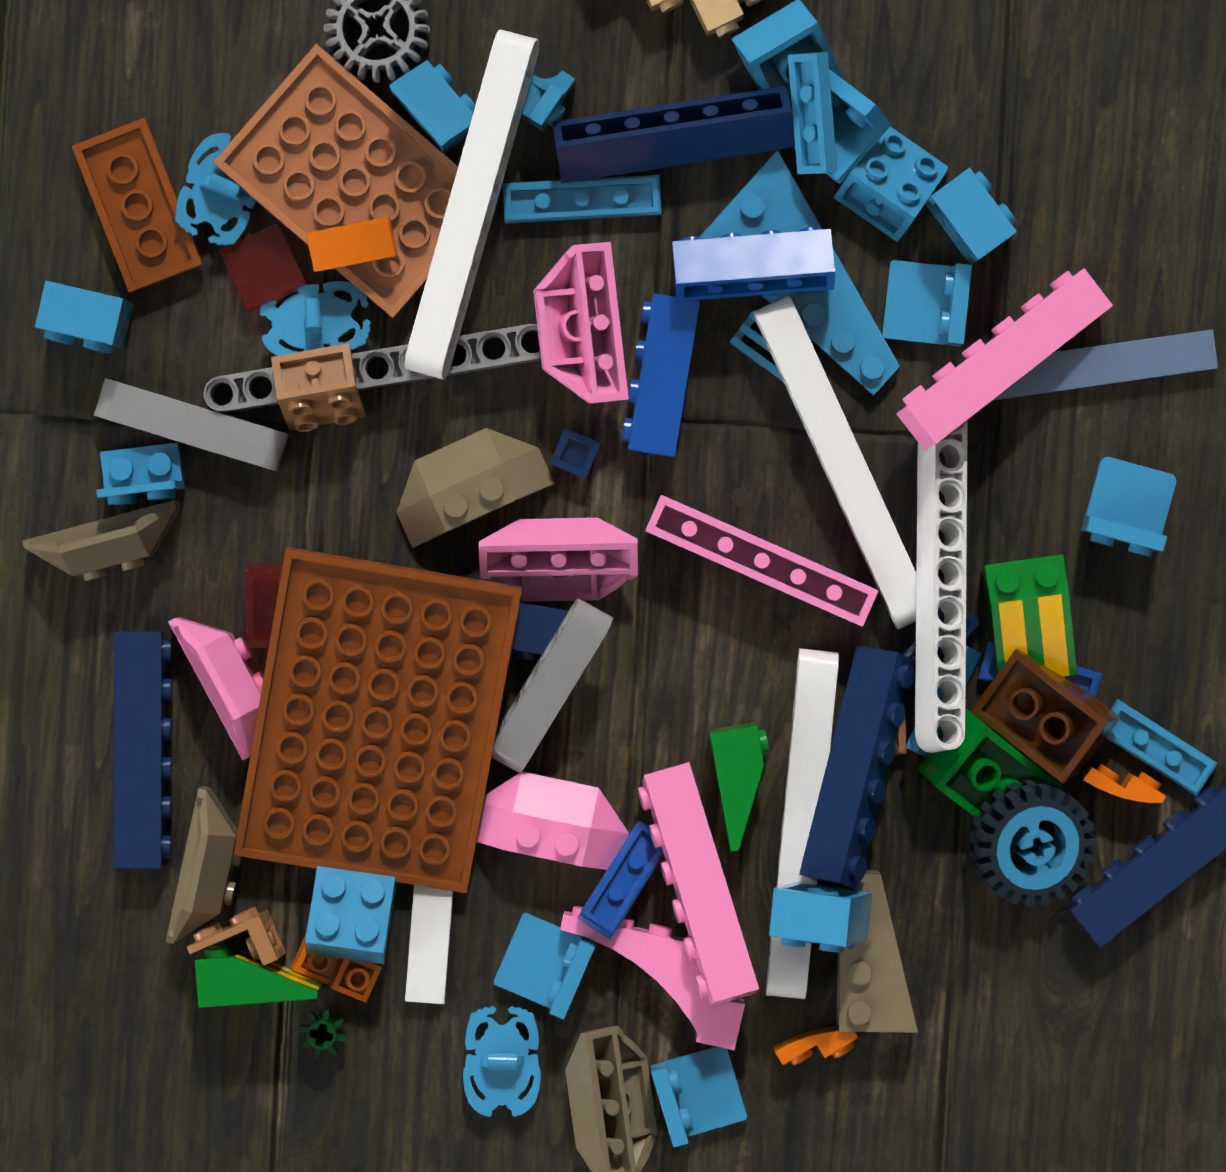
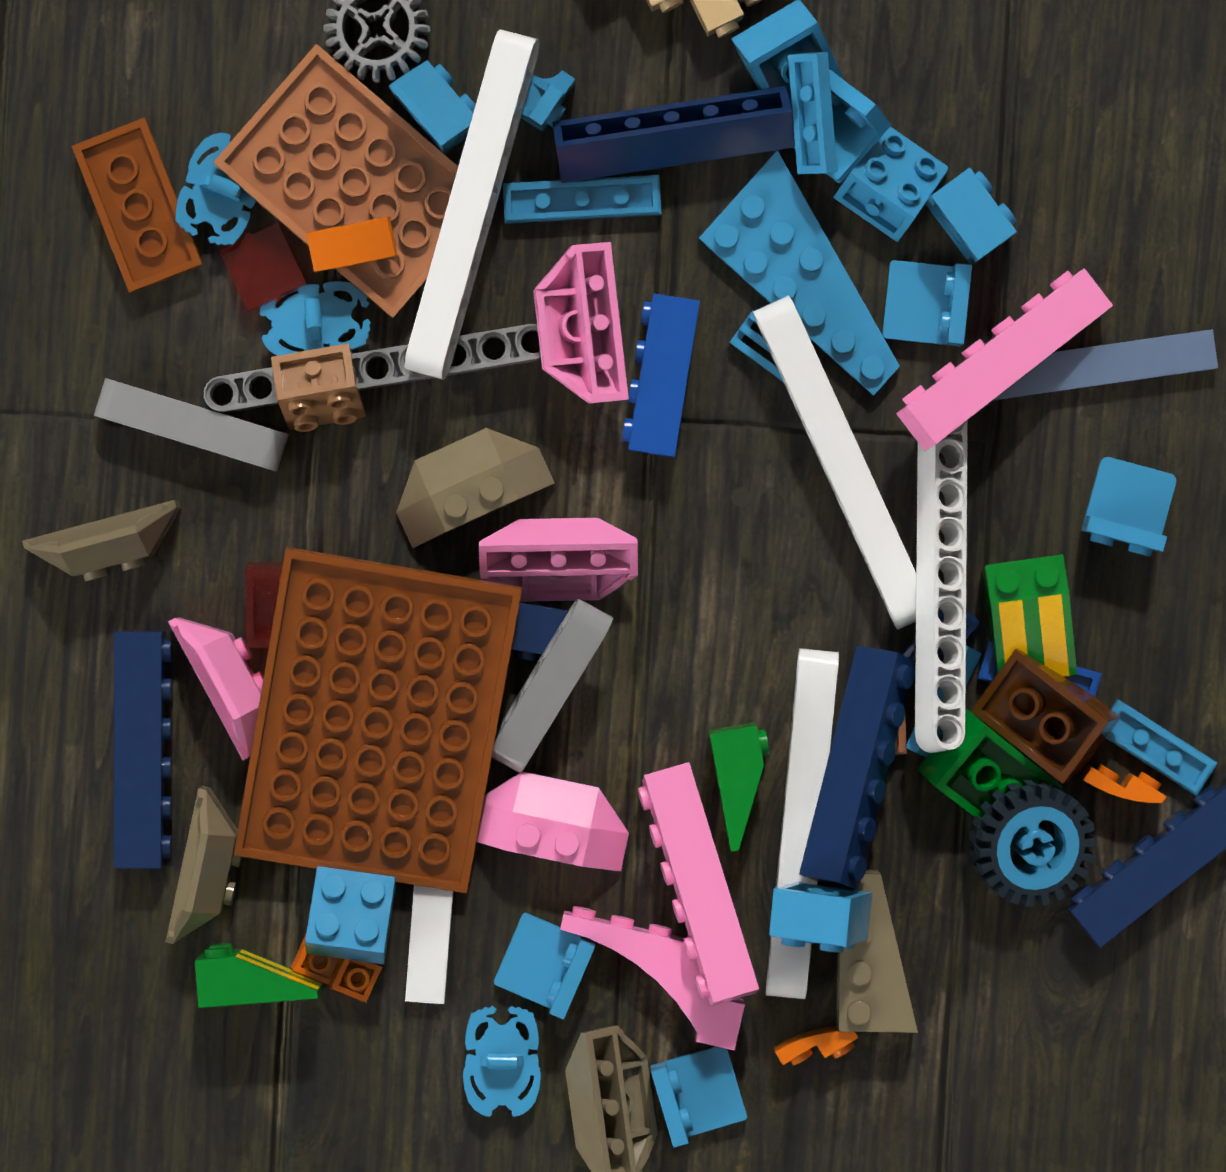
(83, 315): dark azure brick -> none
(141, 471): dark azure bracket -> none
(263, 939): medium nougat bracket -> none
(312, 1037): dark green gear -> none
(575, 453): dark blue plate -> none
(621, 882): blue tile -> none
(753, 264): brick -> none
(761, 560): bright pink brick -> none

